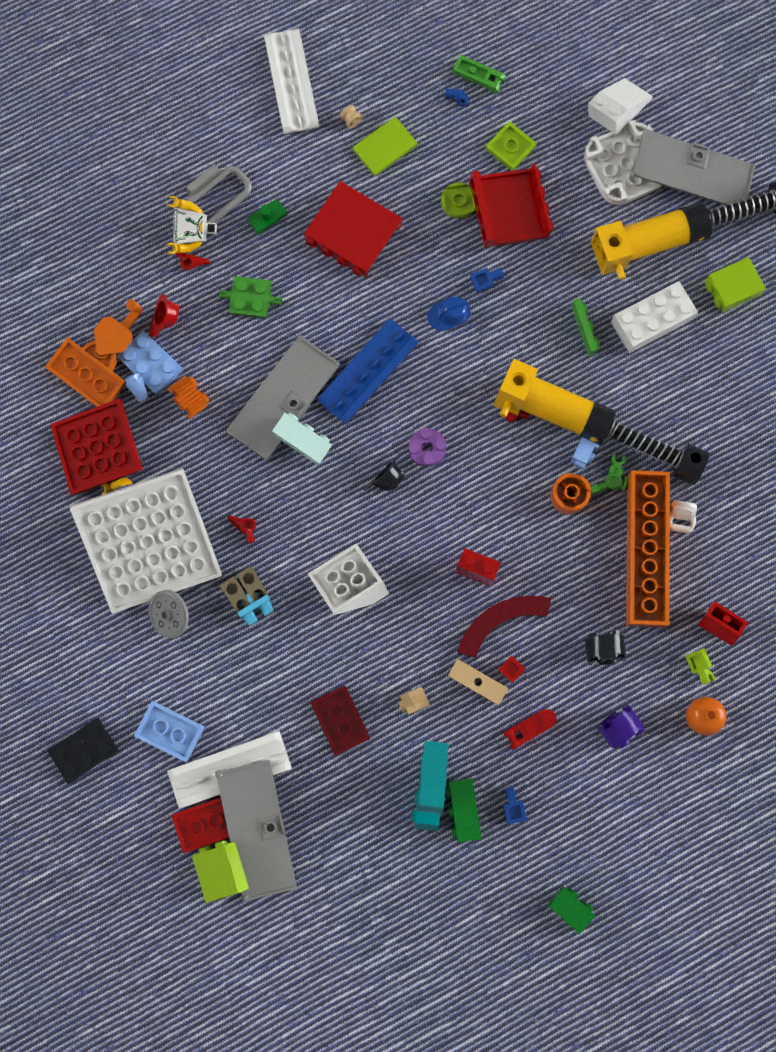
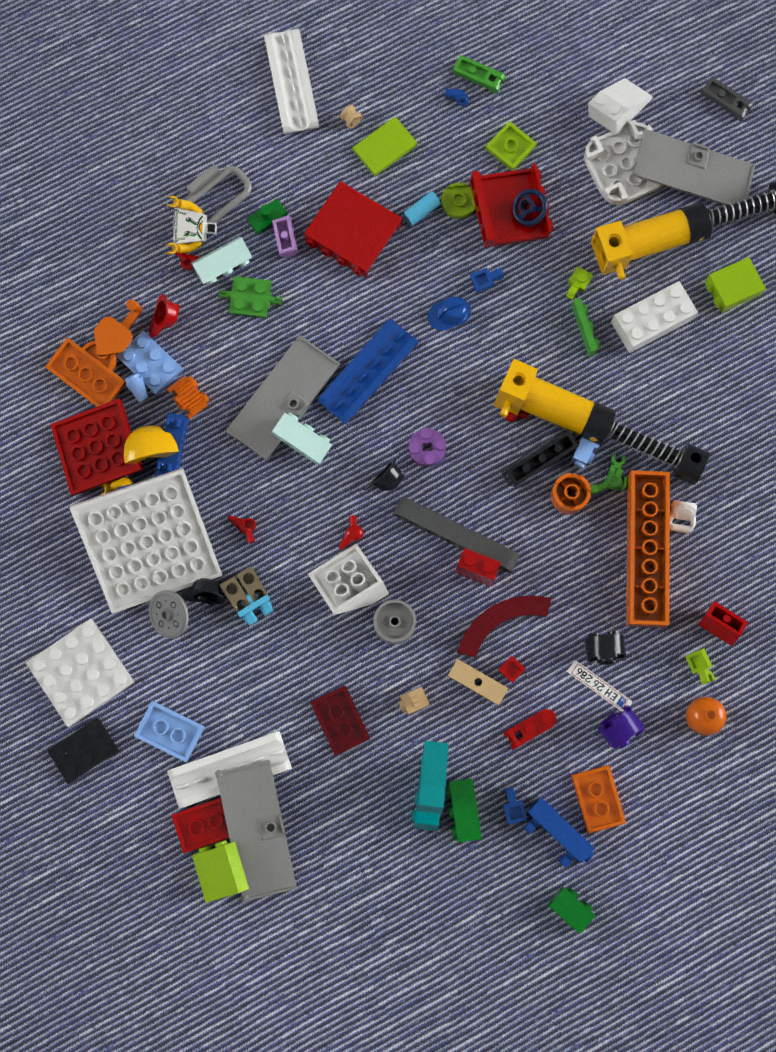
(80, 672): none -> white plate
(149, 442): none -> yellow brick
(177, 427): none -> blue brick
(204, 591): none -> black piece
(222, 261): none -> light aqua brick
(285, 236): none -> lavender brick
(352, 533): none -> red animal
(388, 612): none -> light grey wheel
(421, 209): none -> medium azure brick
(454, 533): none -> dark grey beam
(523, 207): none -> dark blue piece
(539, 458): none -> black brick
(561, 831): none -> blue brick
(578, 281): none -> lime plate
(598, 685): none -> white sticker
(598, 799): none -> orange tile
(726, 98): none -> dark grey plate

